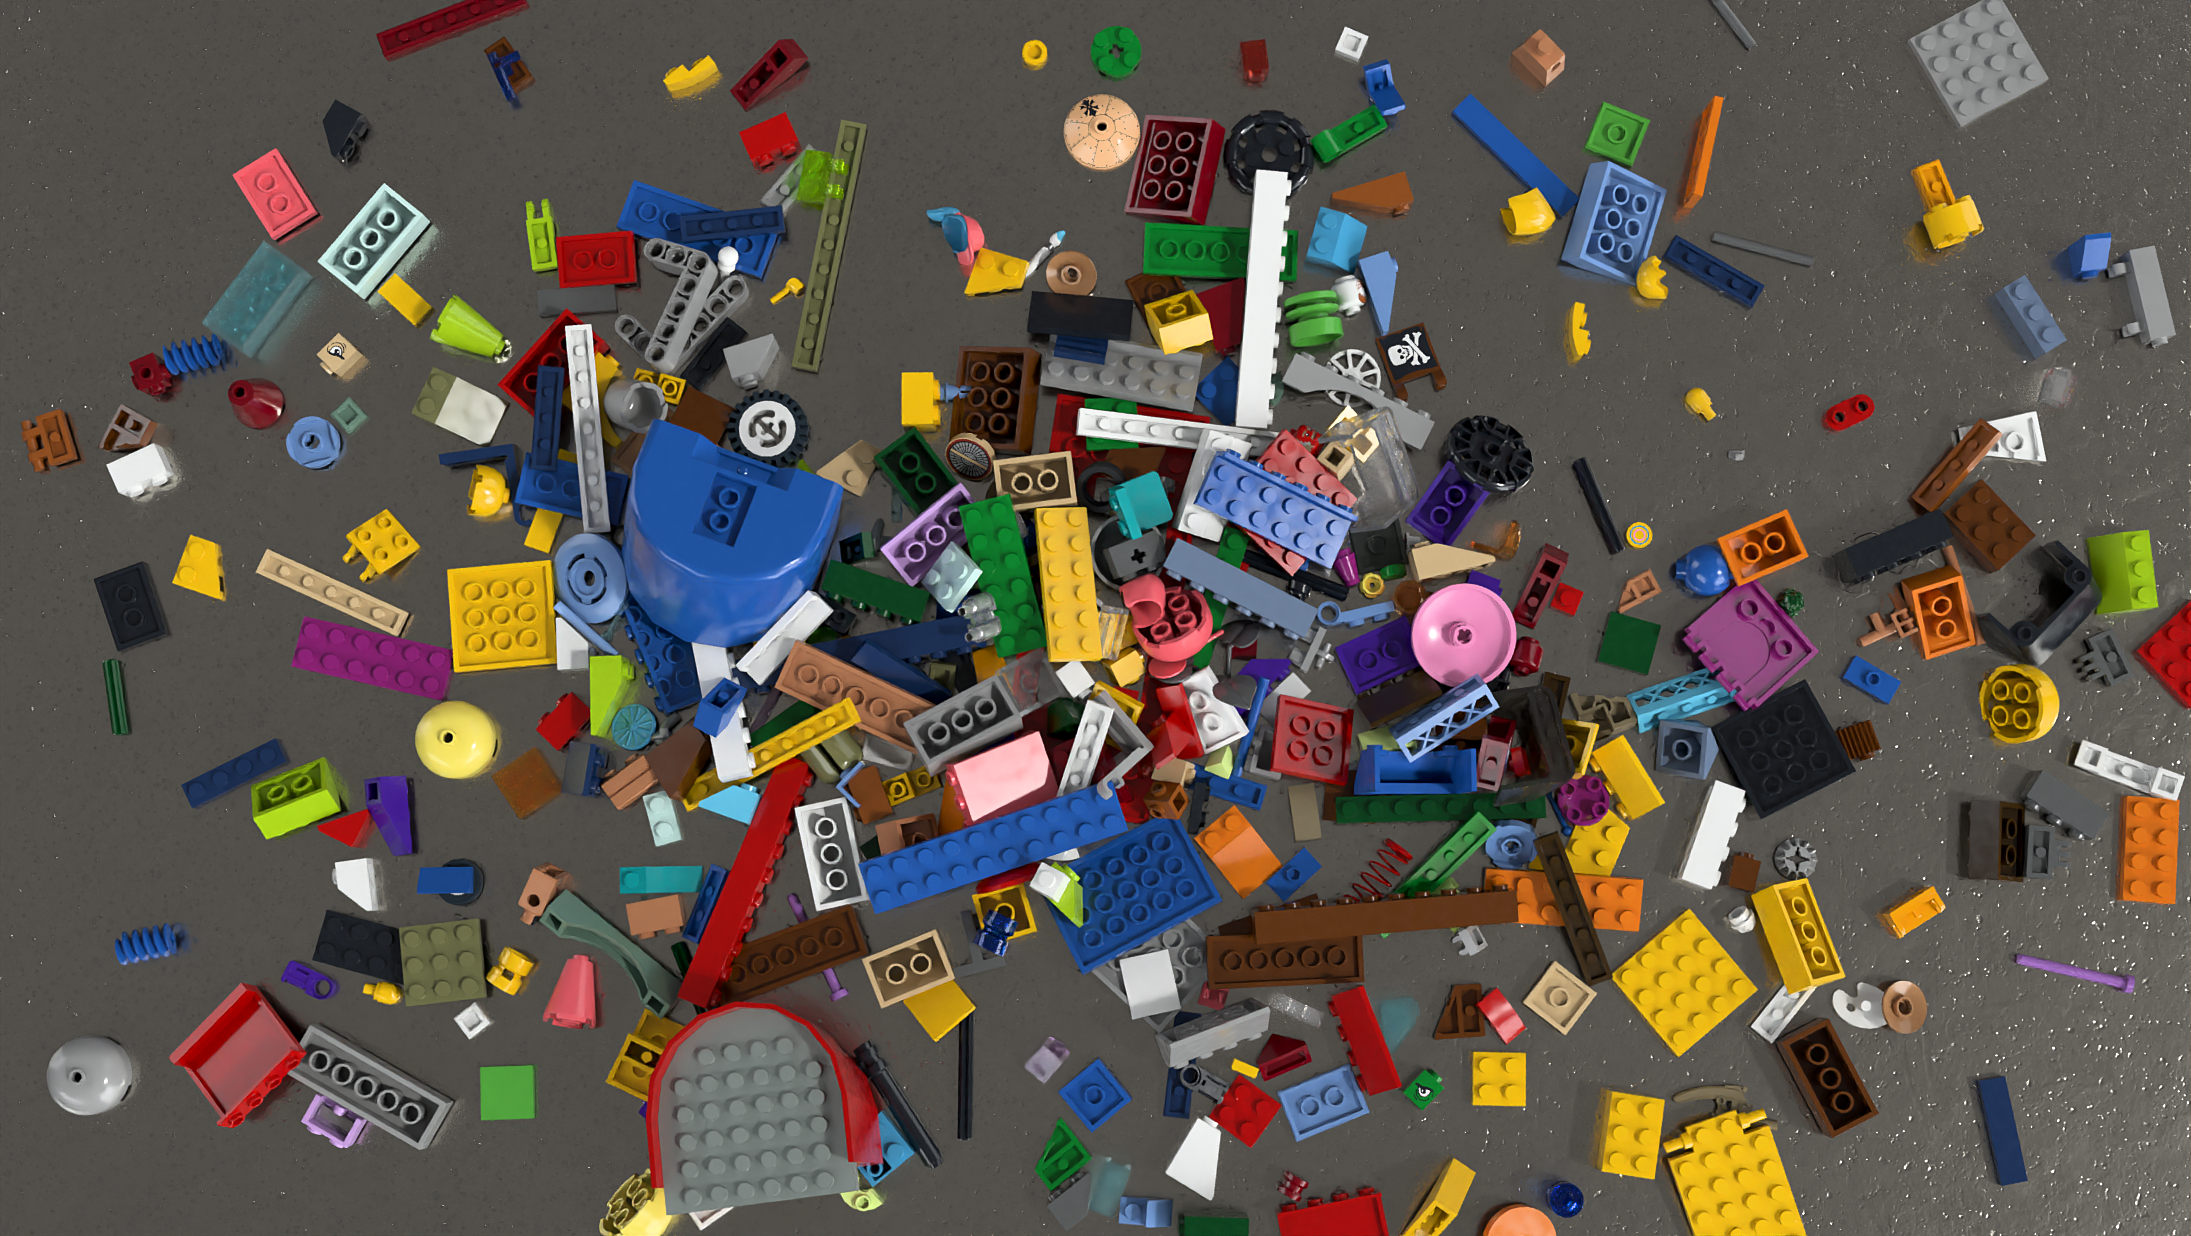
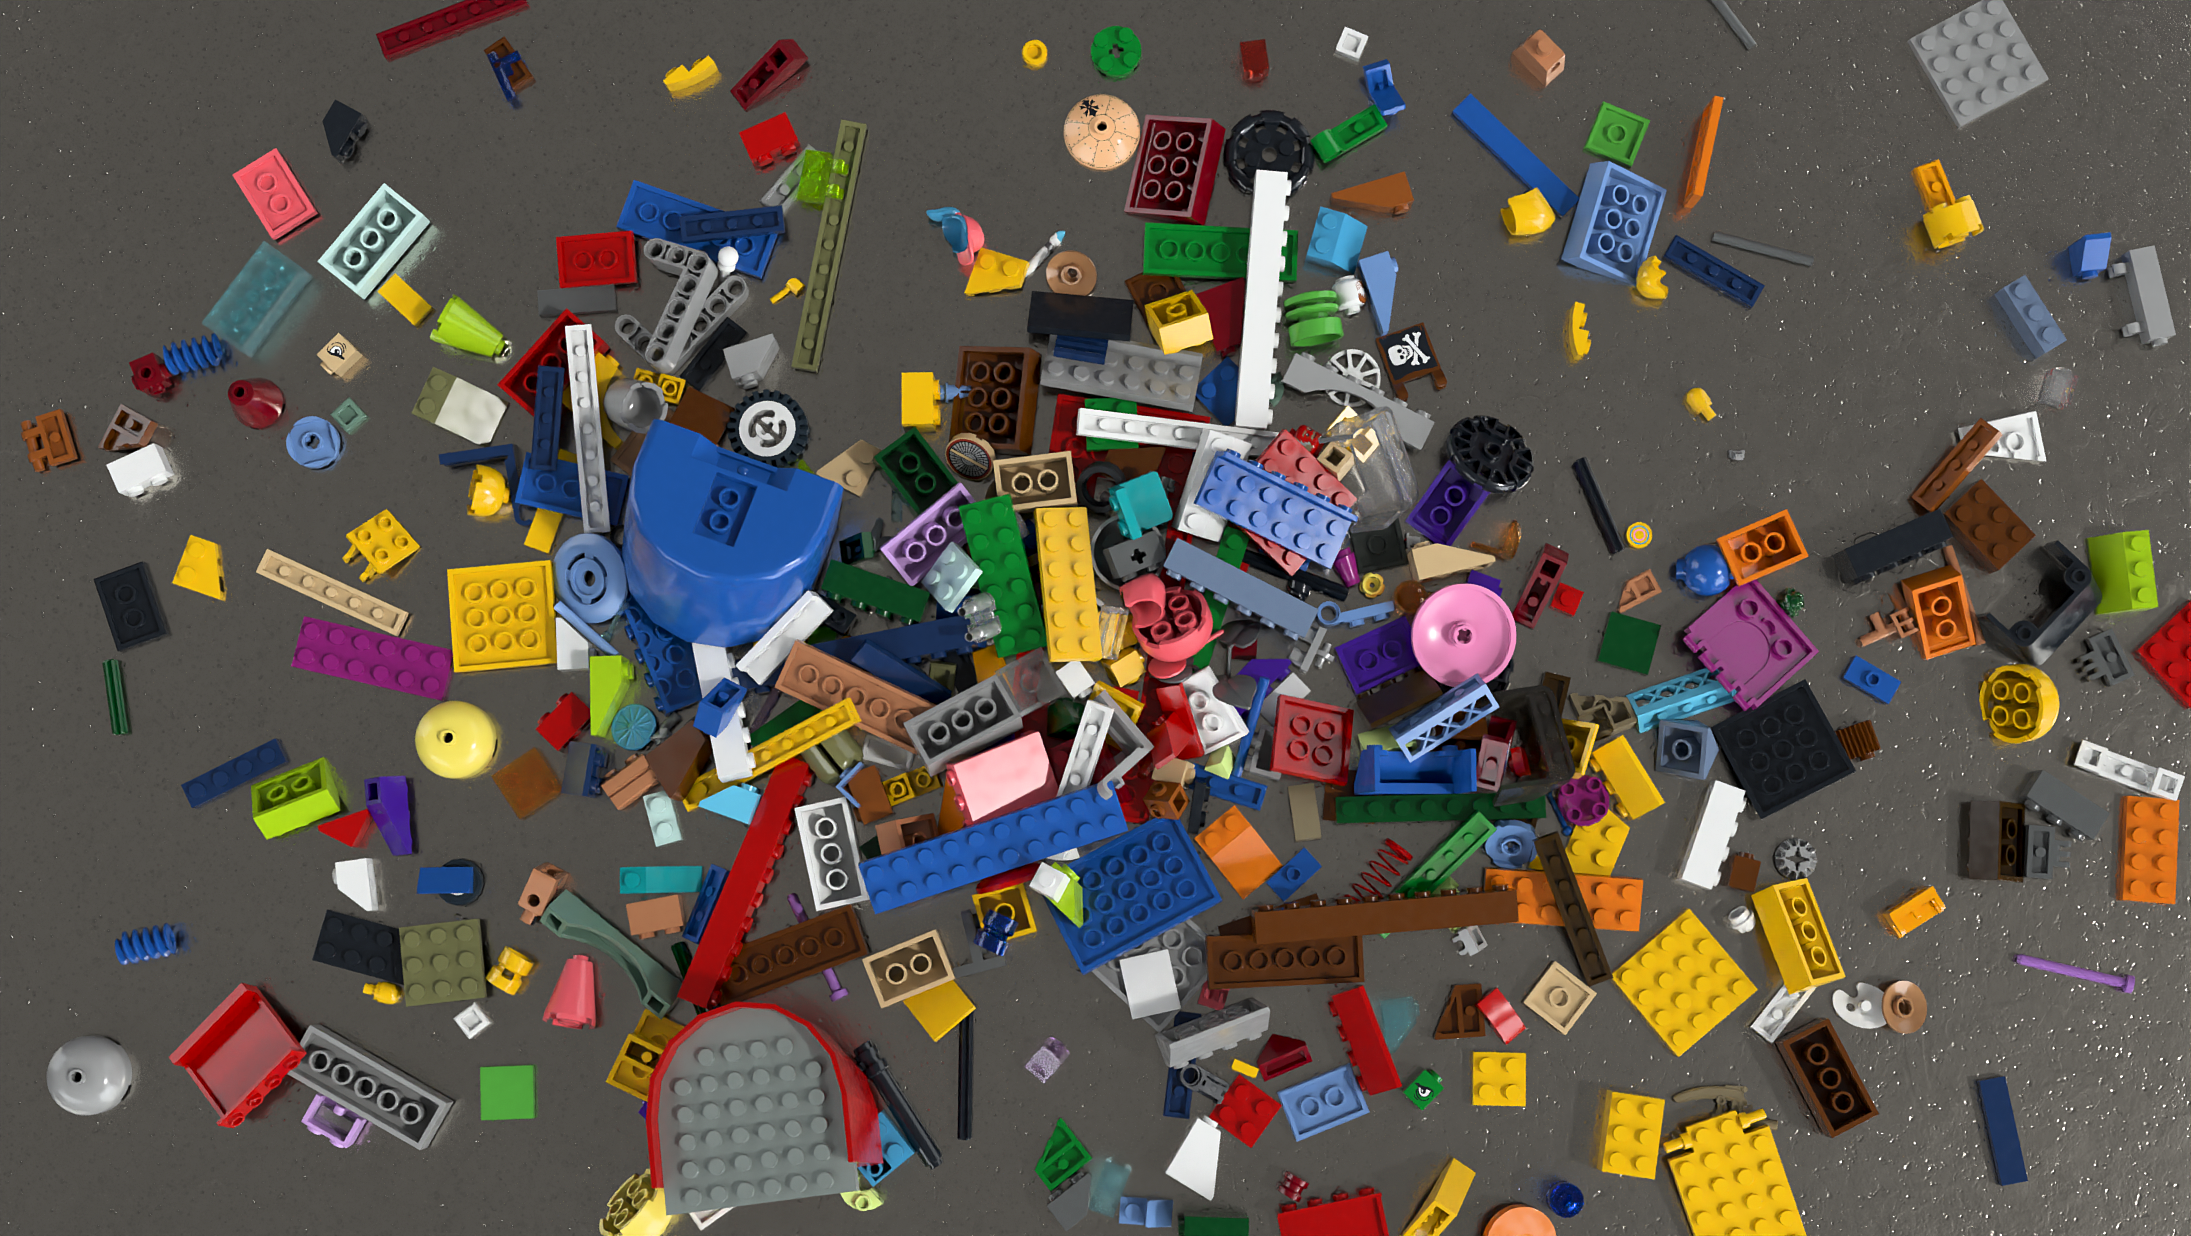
(307, 978): dark purple piece -> none
(541, 238): lime hinge -> none
(1095, 1095): blue plate -> none
(1298, 1010): clear piece -> none
(1393, 572): green tile -> none
(1526, 656): dark red head -> none
(1850, 413): red plate -> none

